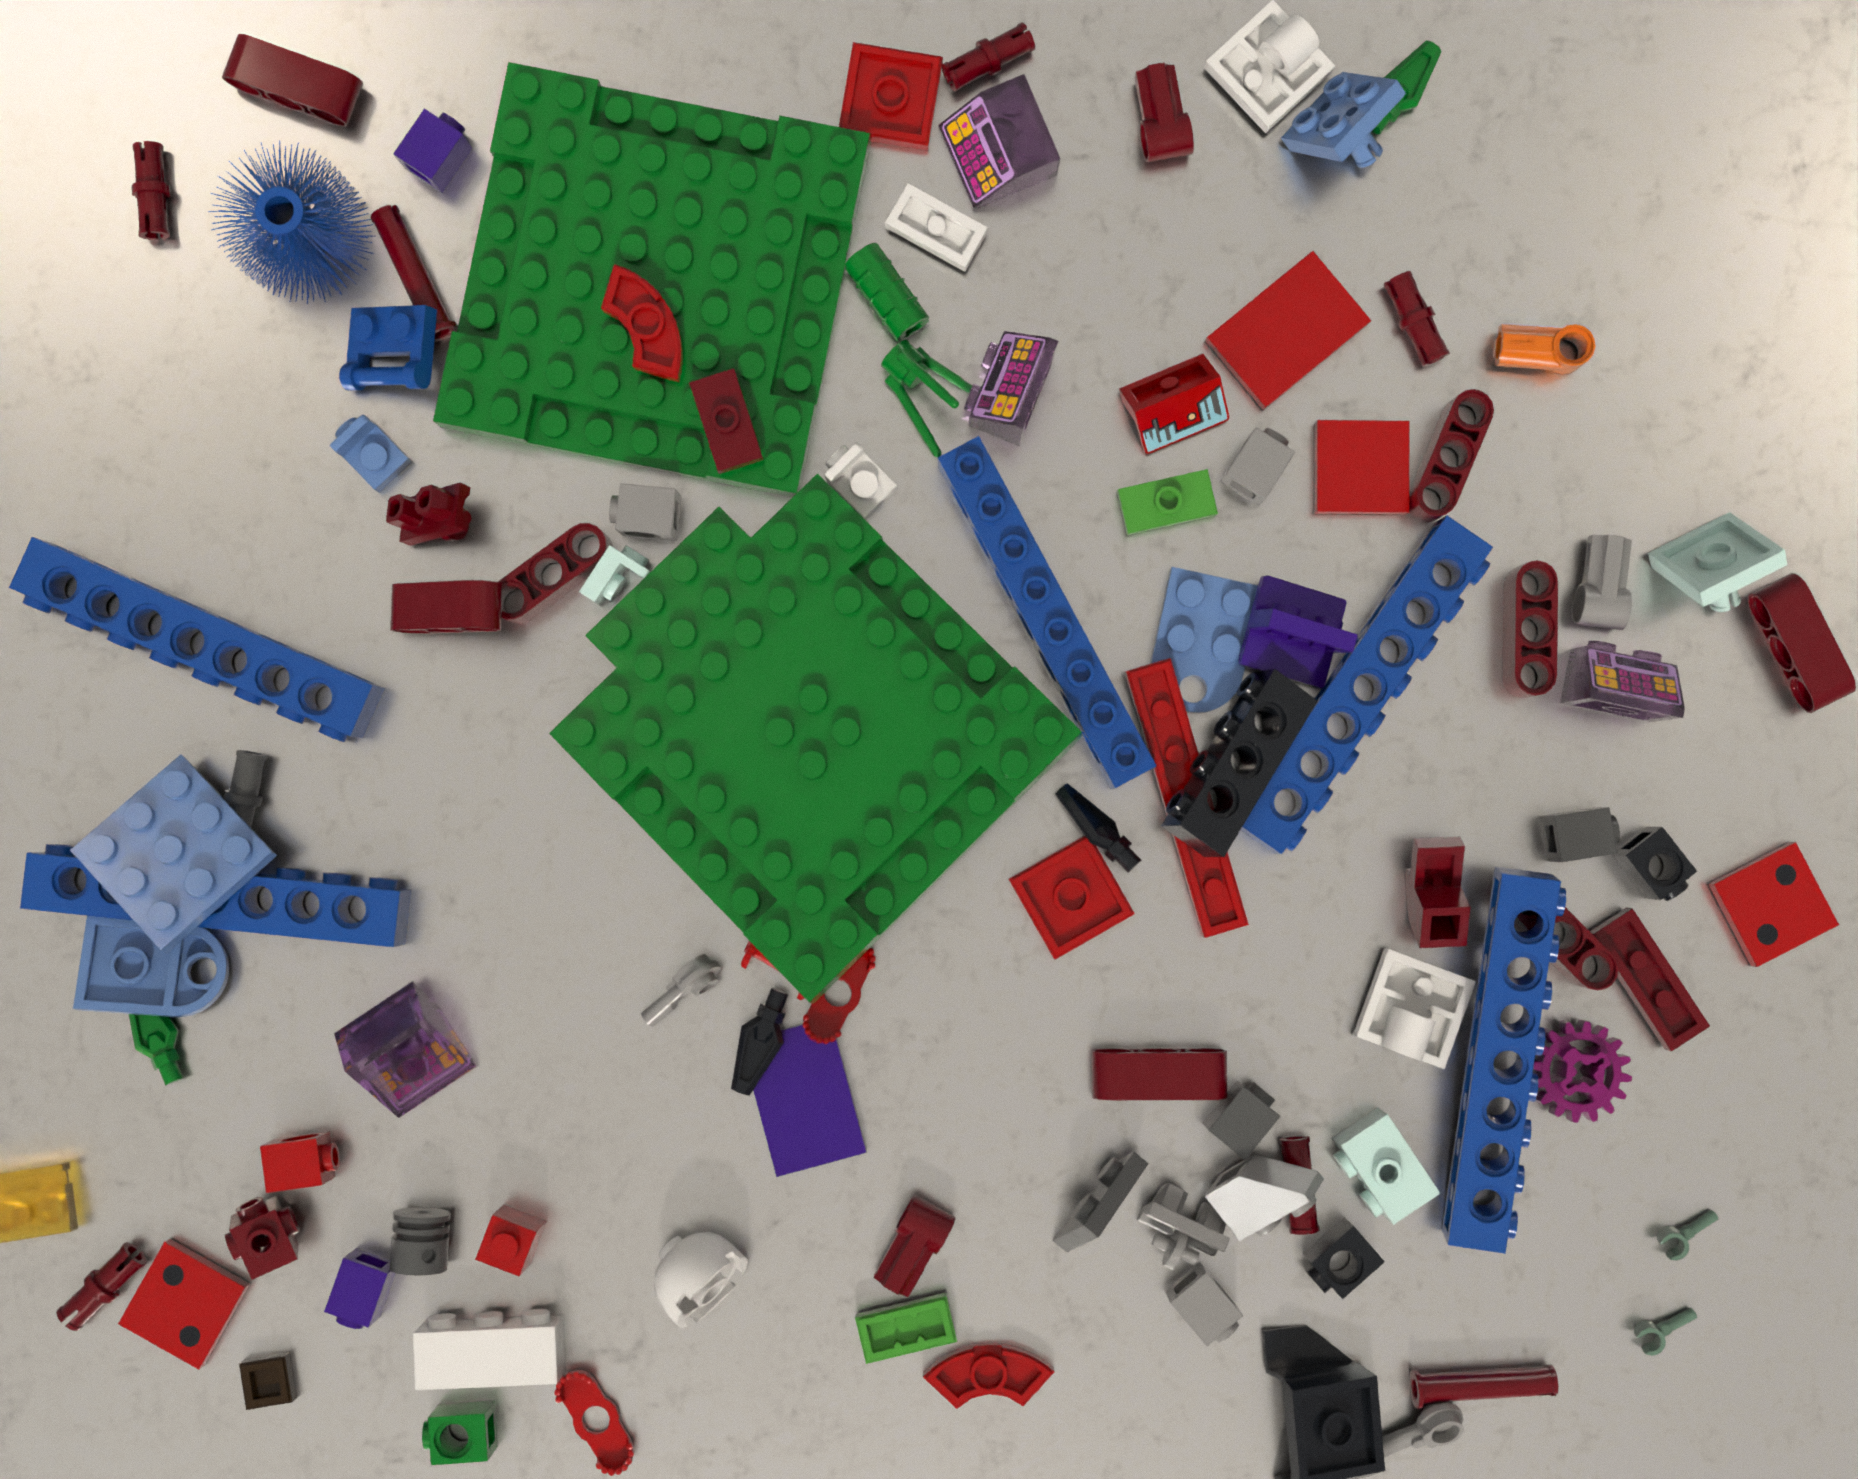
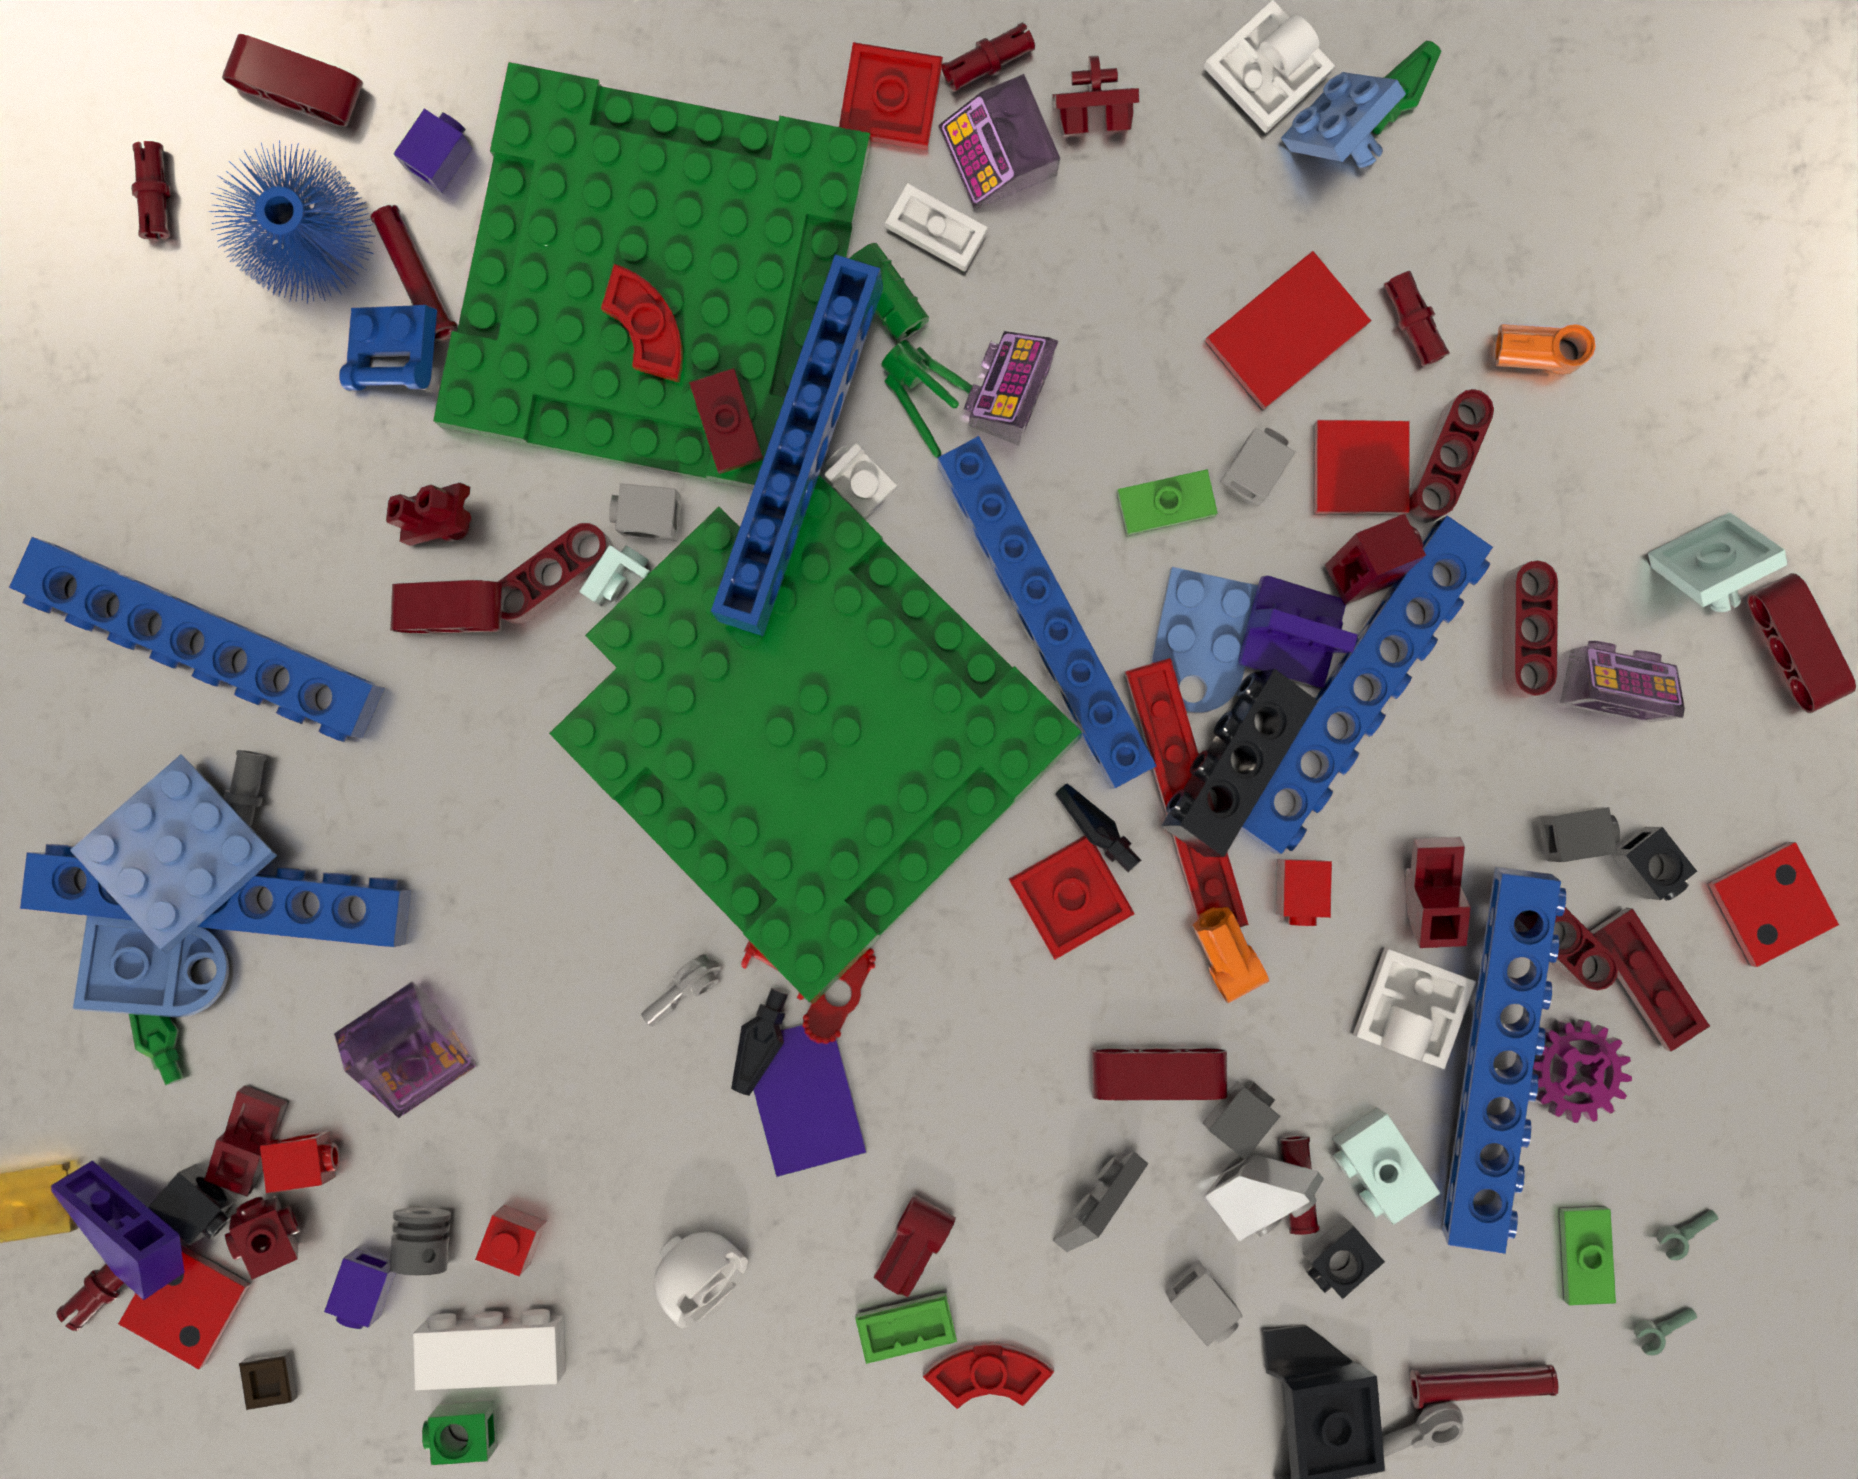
(121, 1229): none -> dark purple slope
(193, 1205): none -> black brick
(237, 1152): none -> dark red slope
(370, 451): medium blue bracket -> none
(611, 1446): red piece -> none
(798, 445): none -> blue brick
(1116, 102): none -> dark red hips
(1164, 126): dark red piece -> none
(1166, 1217): light grey hips -> none
(1176, 403): red panel -> none
(1232, 961): none -> orange piece
(1303, 890): none -> red brick
(1375, 559): none -> dark red brick
(1587, 1255): none -> bright green plate
(1603, 594): light grey piece -> none

